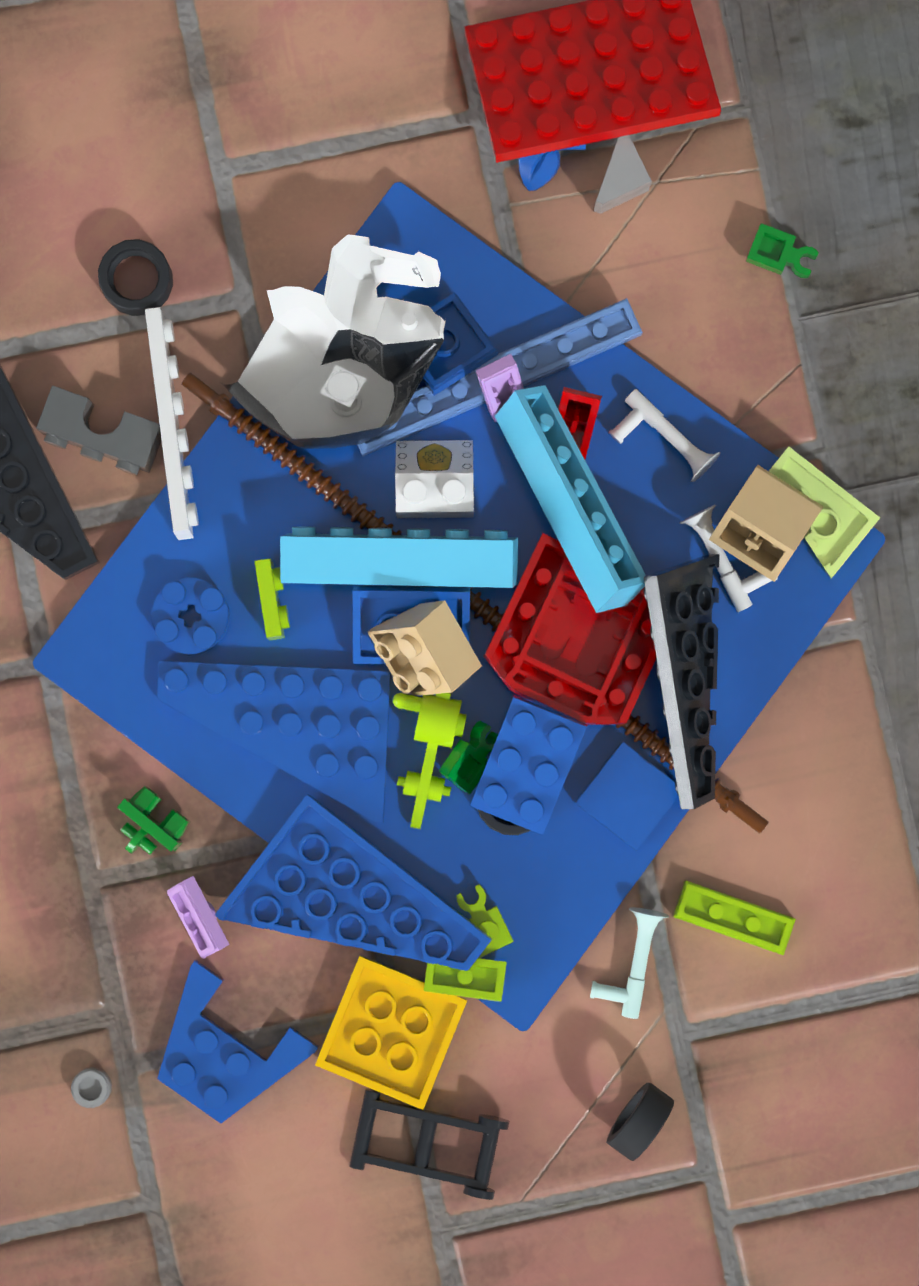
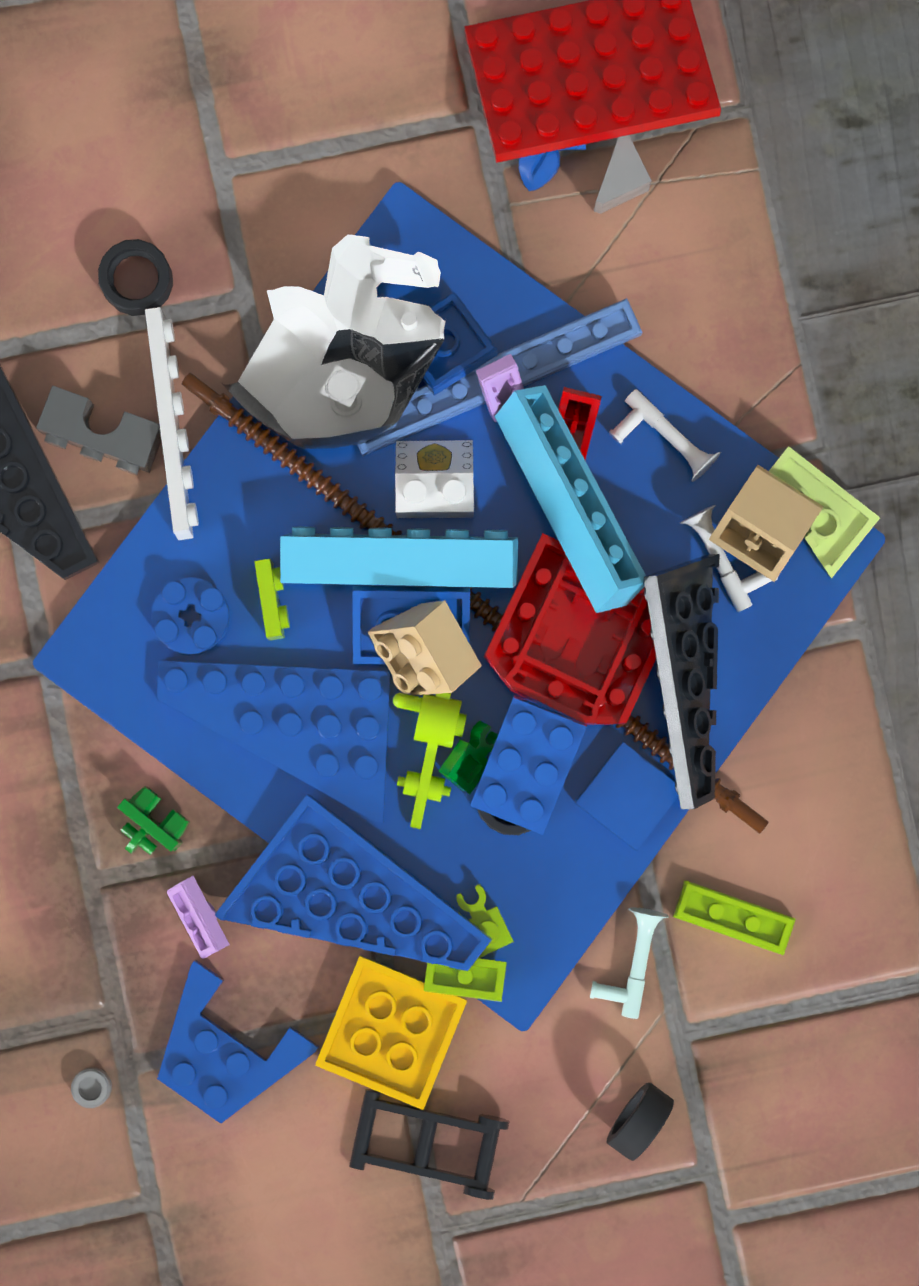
(774, 250): green plate -> none

